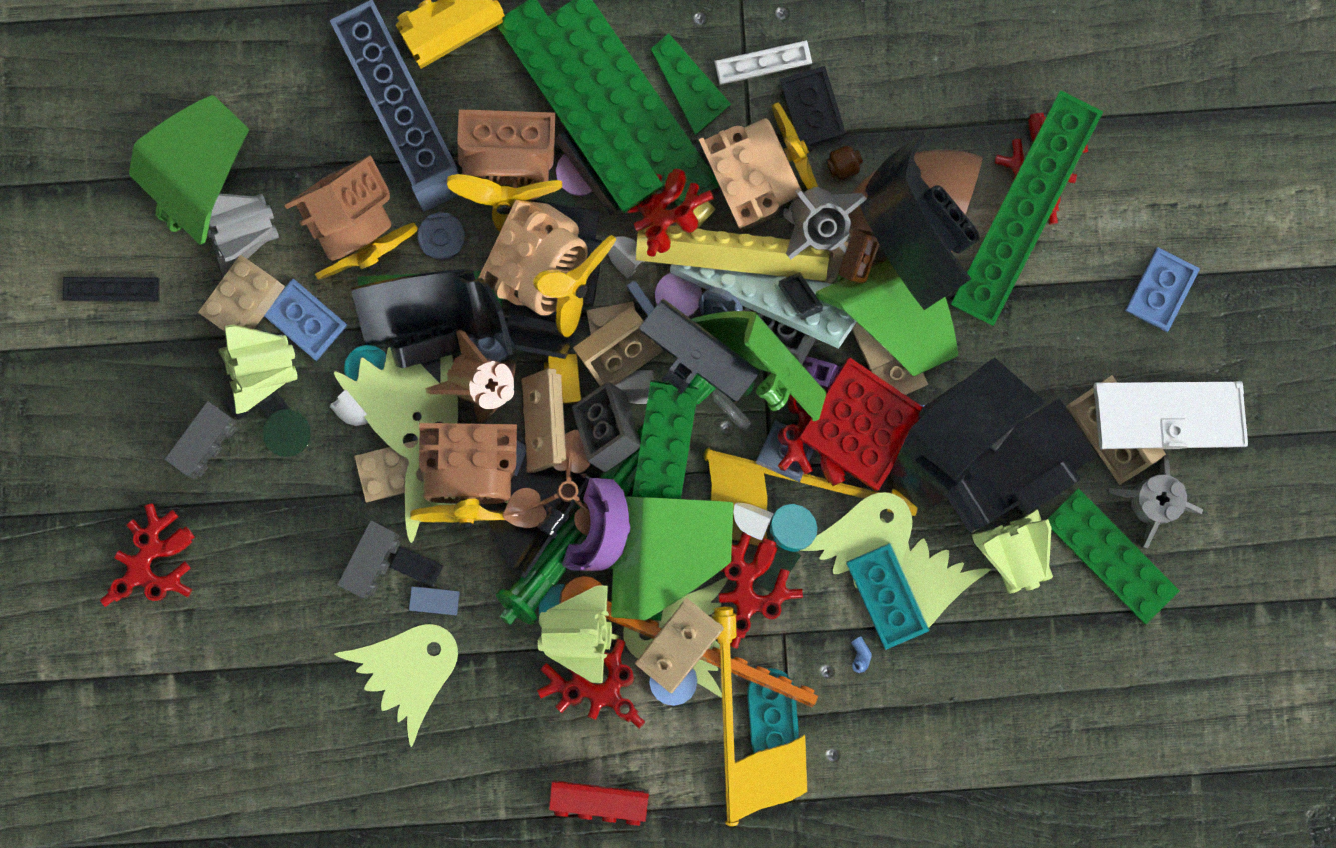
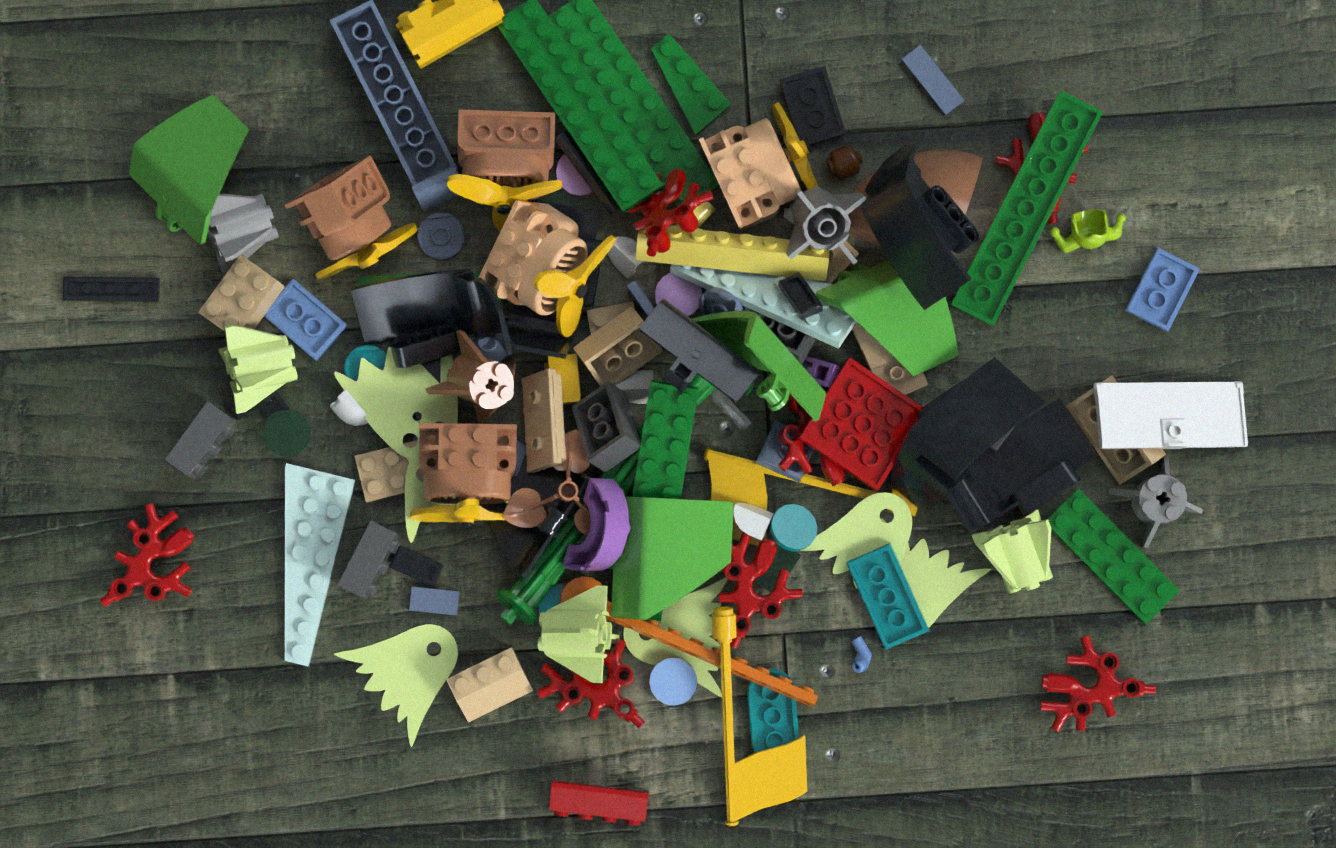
(313, 530): none -> light aqua wing
(489, 684): none -> tan slope
(679, 645): tan container -> none
(763, 62): white tile -> none
(859, 256): reddish brown slope -> none
(932, 80): none -> sand blue tile
(1089, 230): none -> lime piece
(1102, 692): none -> red plant

